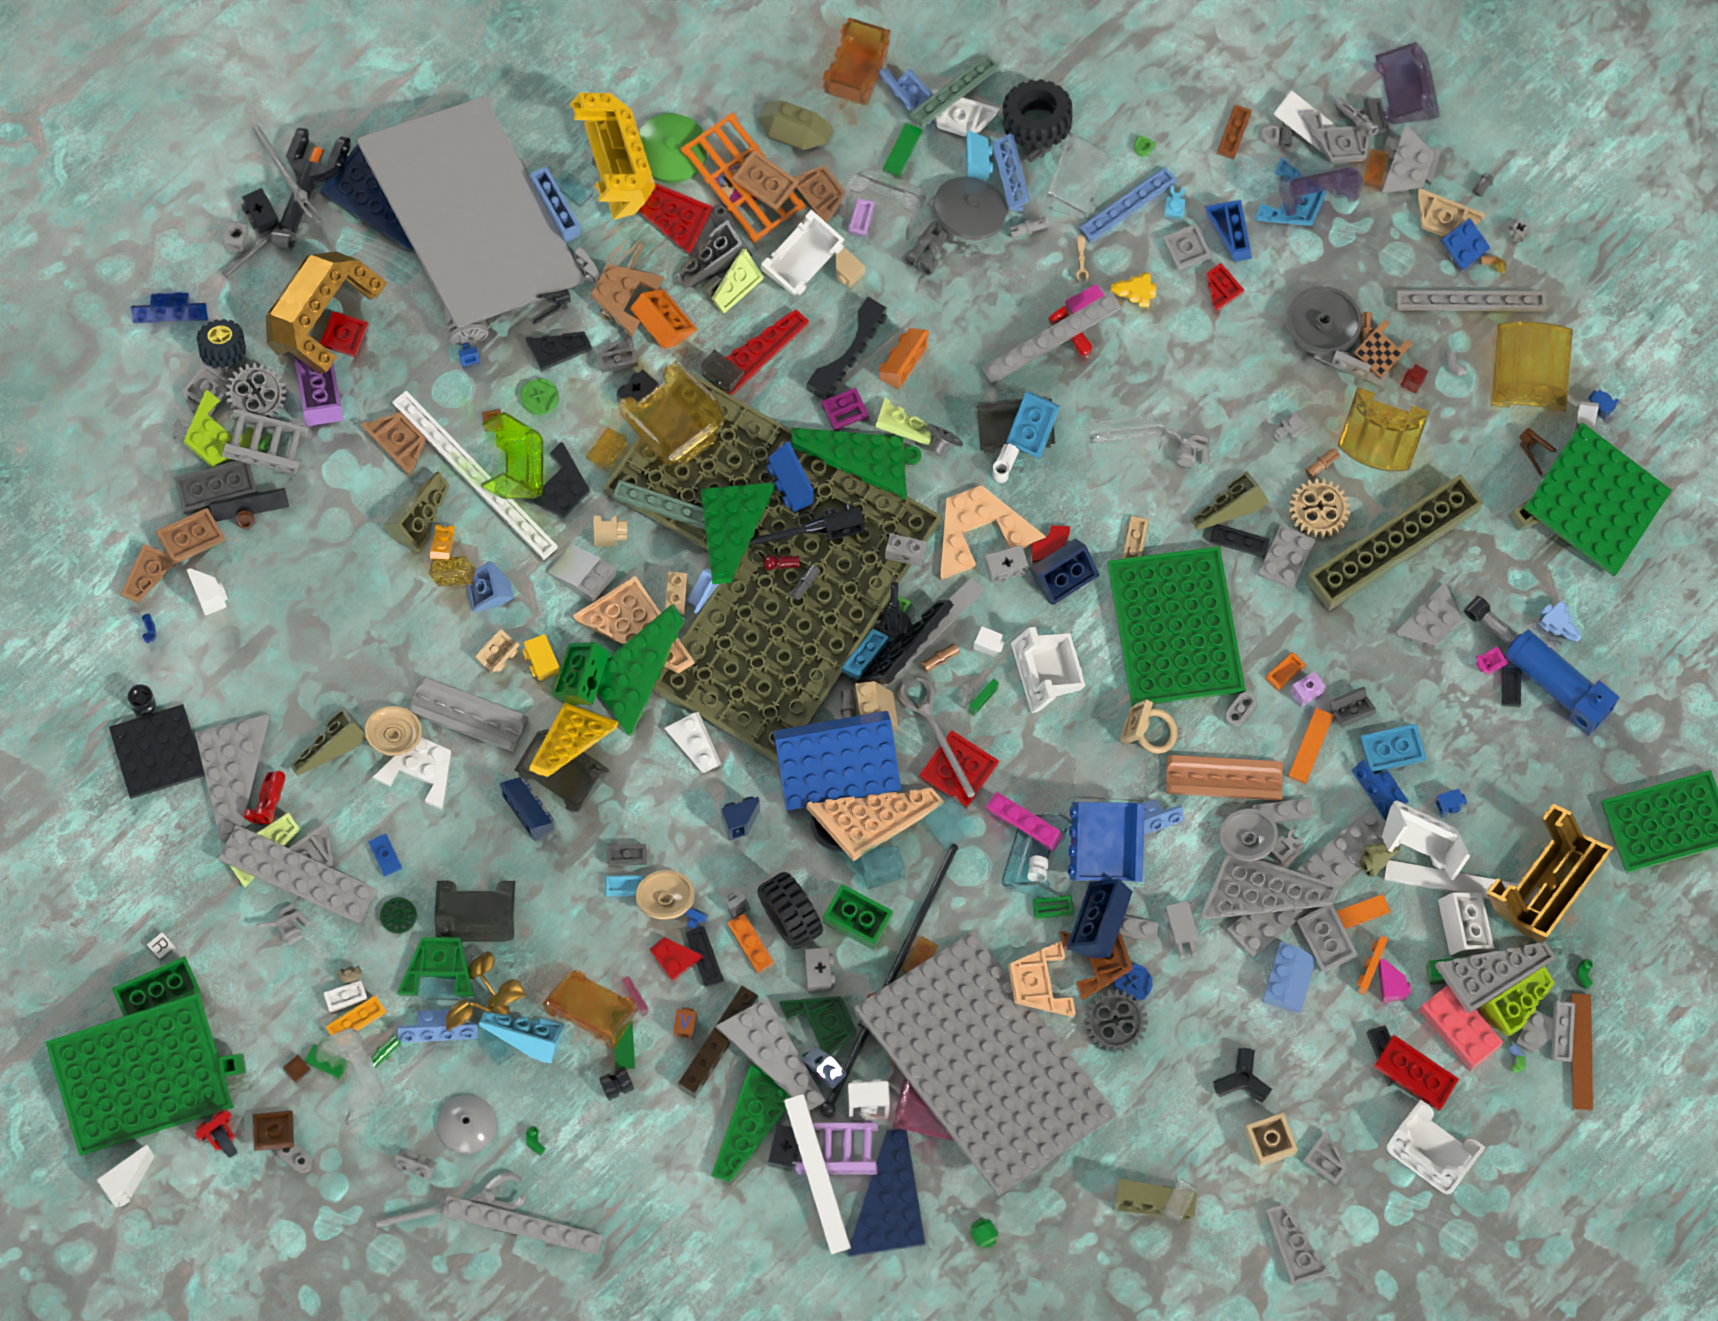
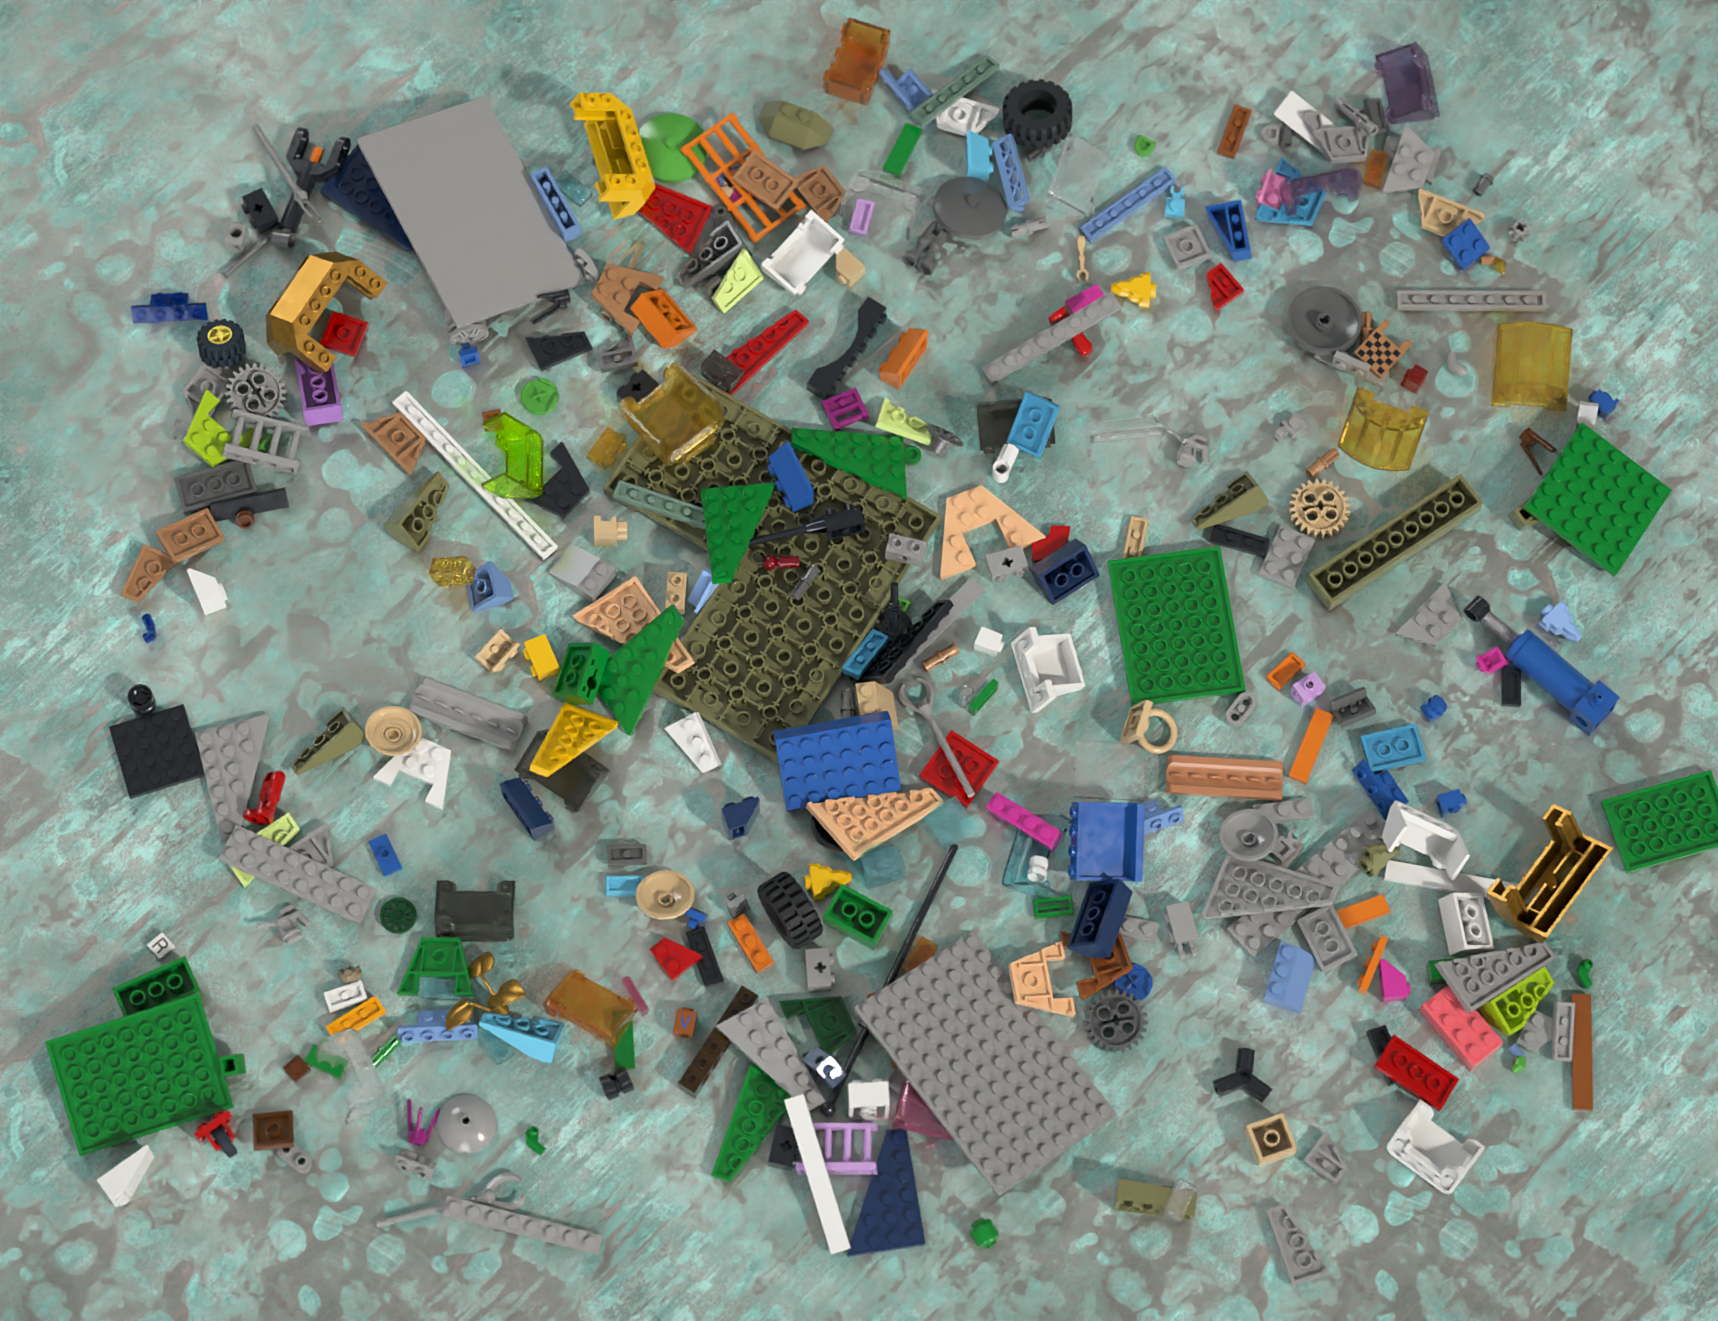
(417, 1135): none -> magenta plant
(442, 542): light orange plate -> none
(824, 880): none -> yellow rock
(1270, 191): none -> bright pink bracket
(1434, 708): none -> blue piece

